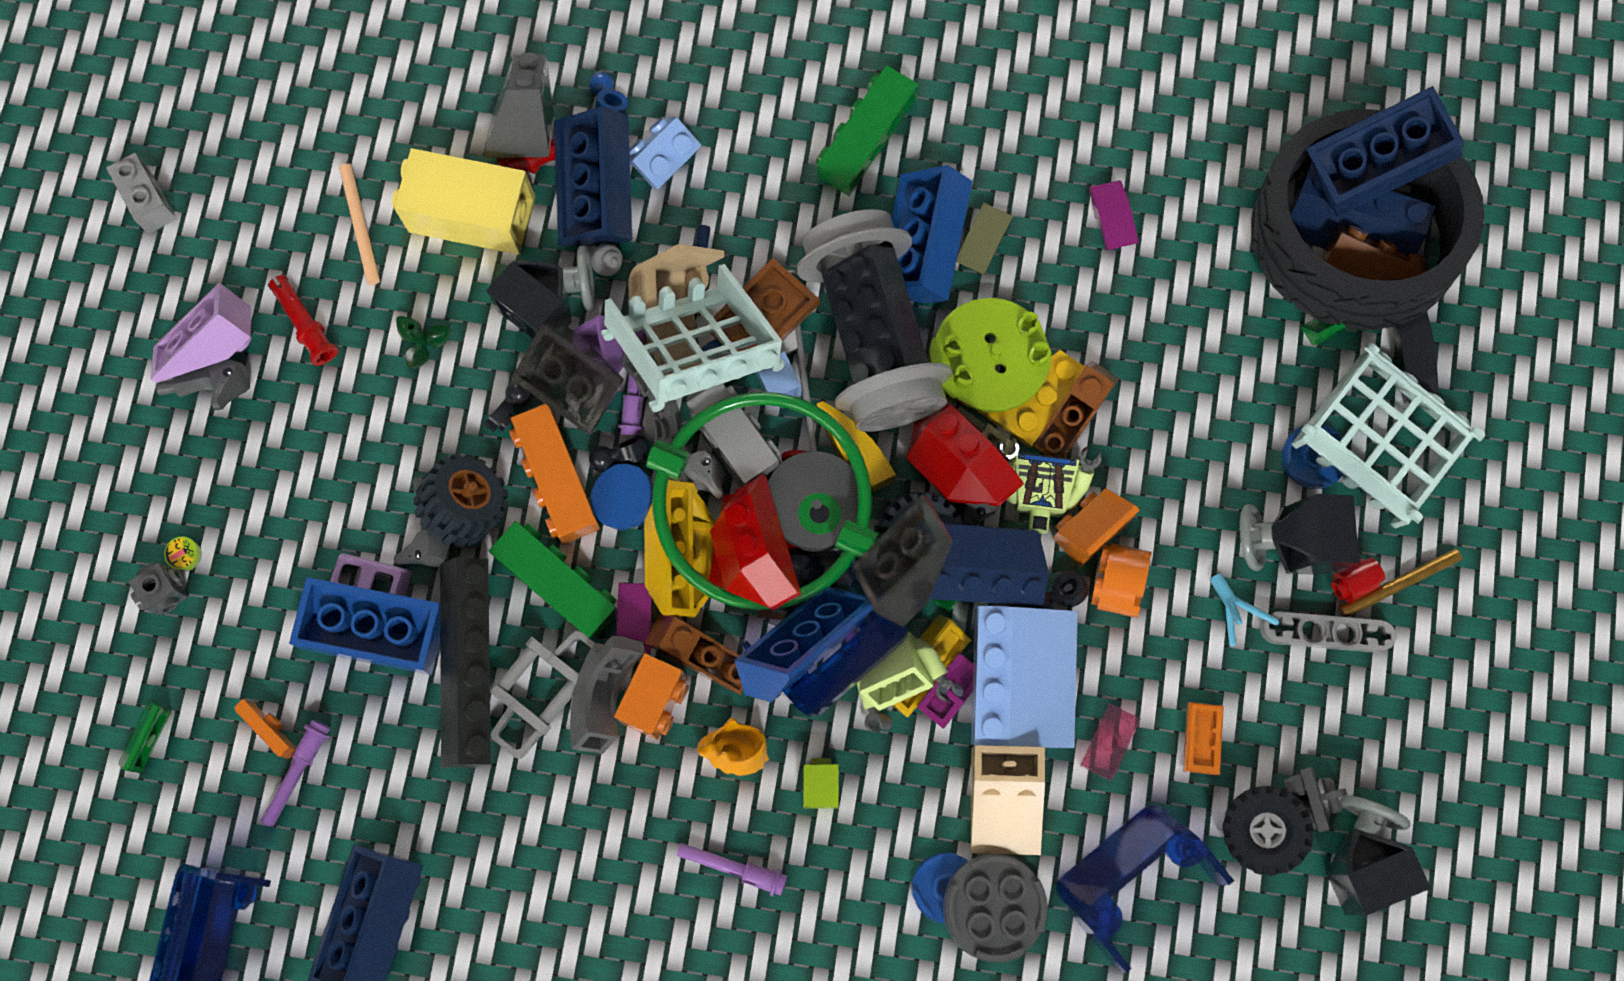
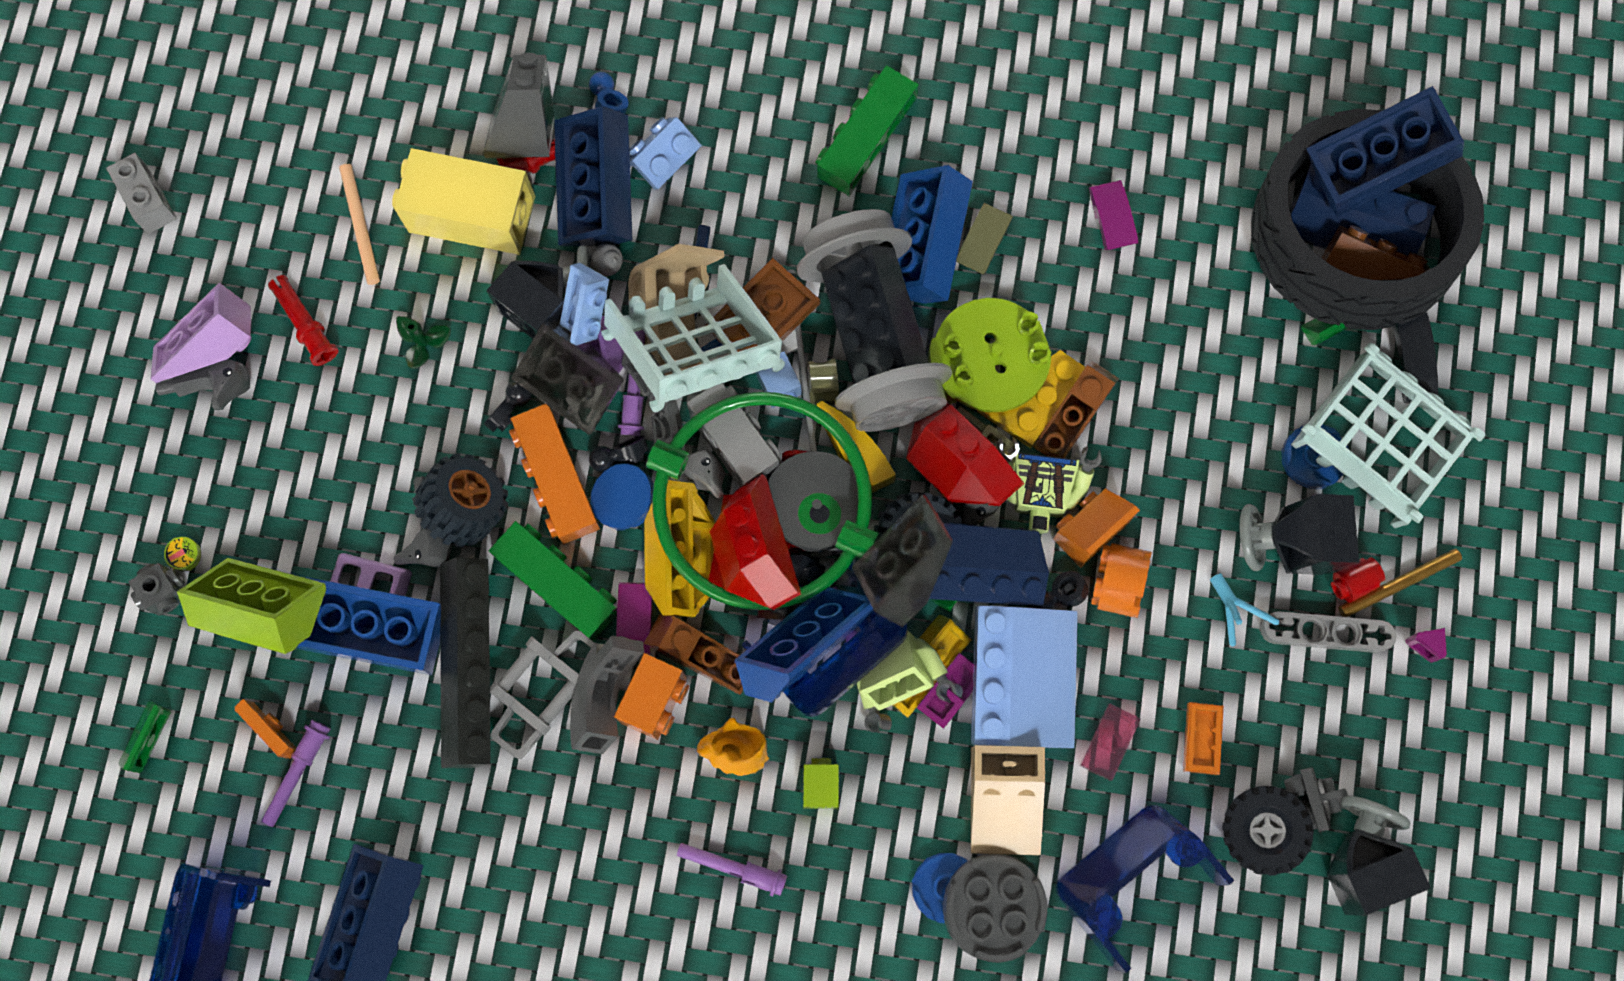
(253, 605): none -> lime slope
(584, 303): none -> light blue bracket
(823, 381): none -> olive leg
(1429, 644): none -> magenta slope

